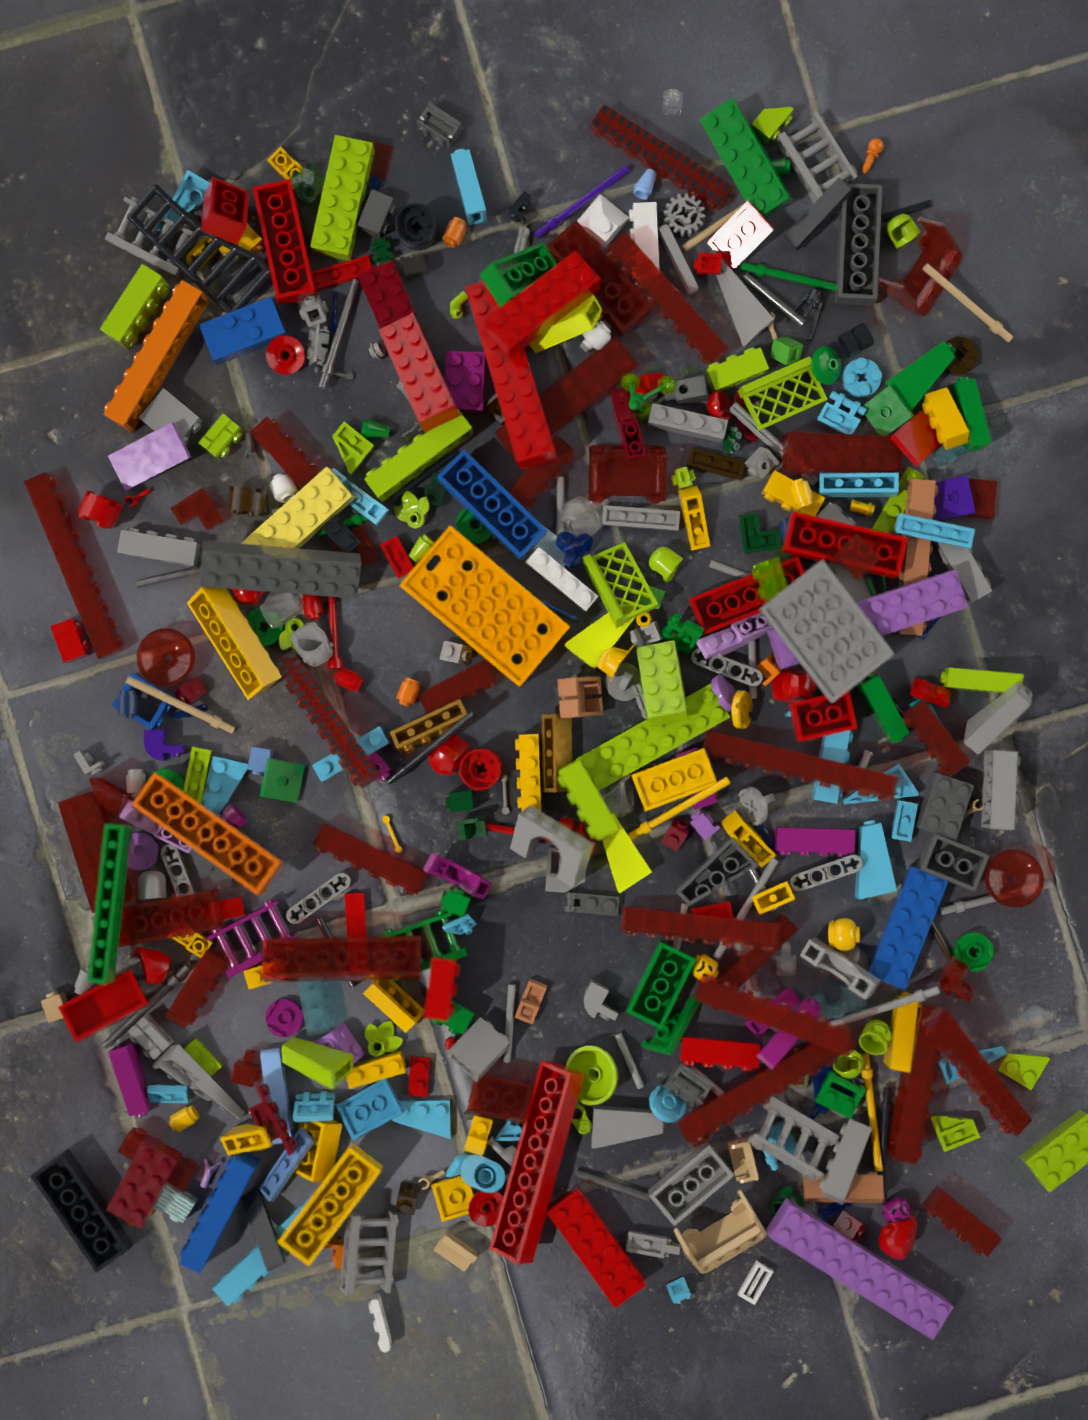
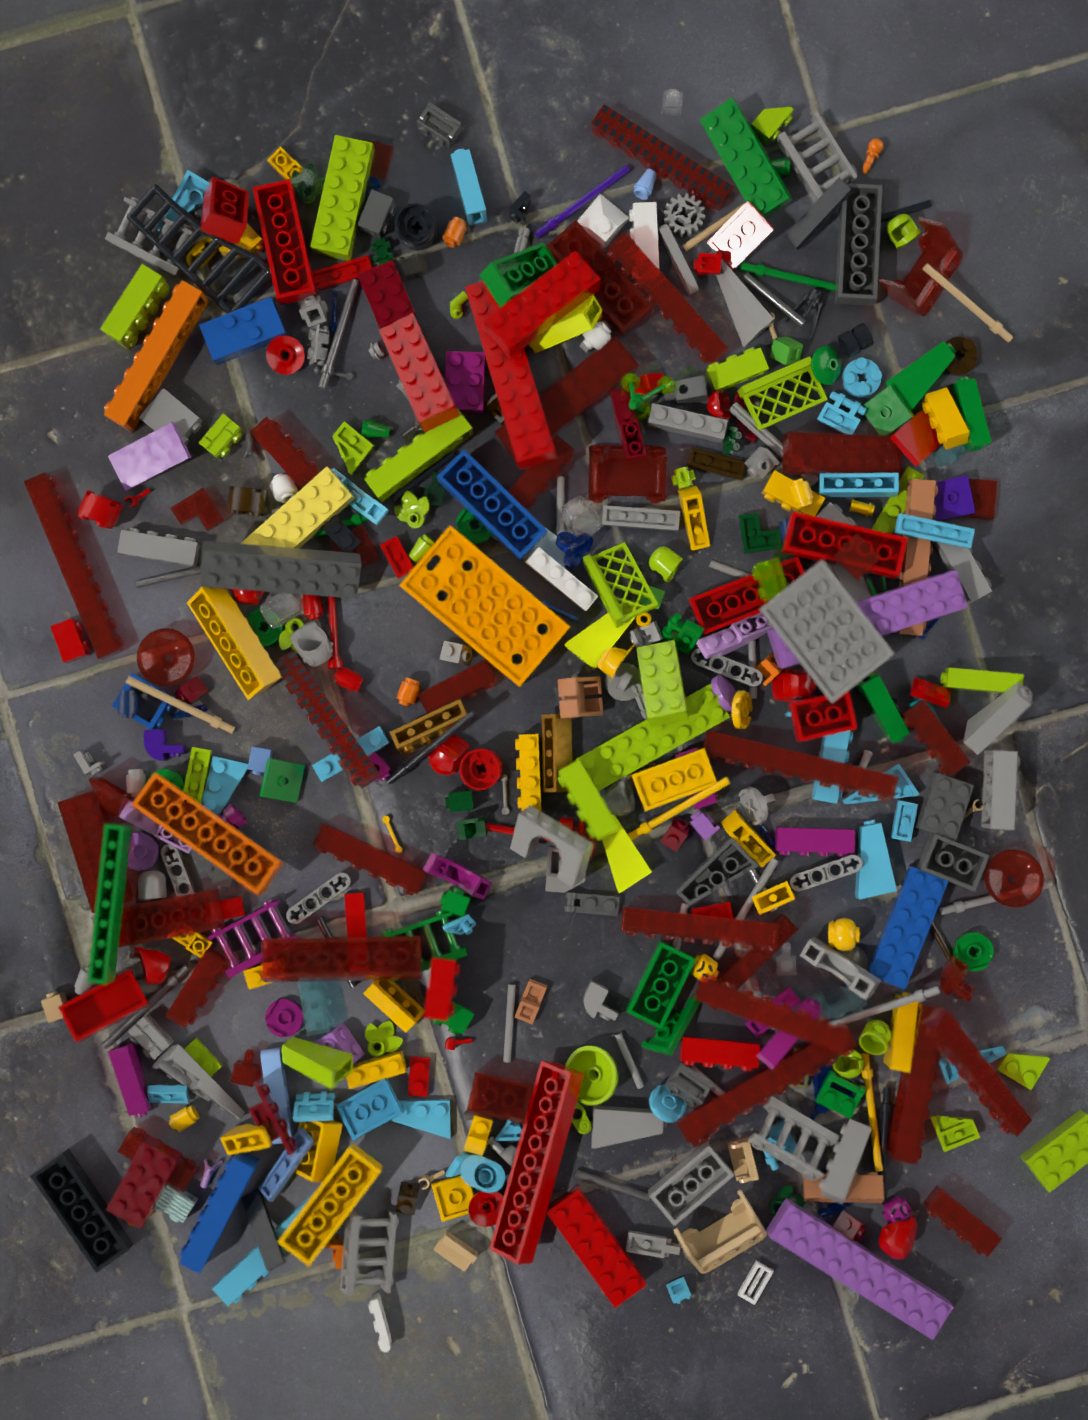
(479, 1049): light grey brick -> none

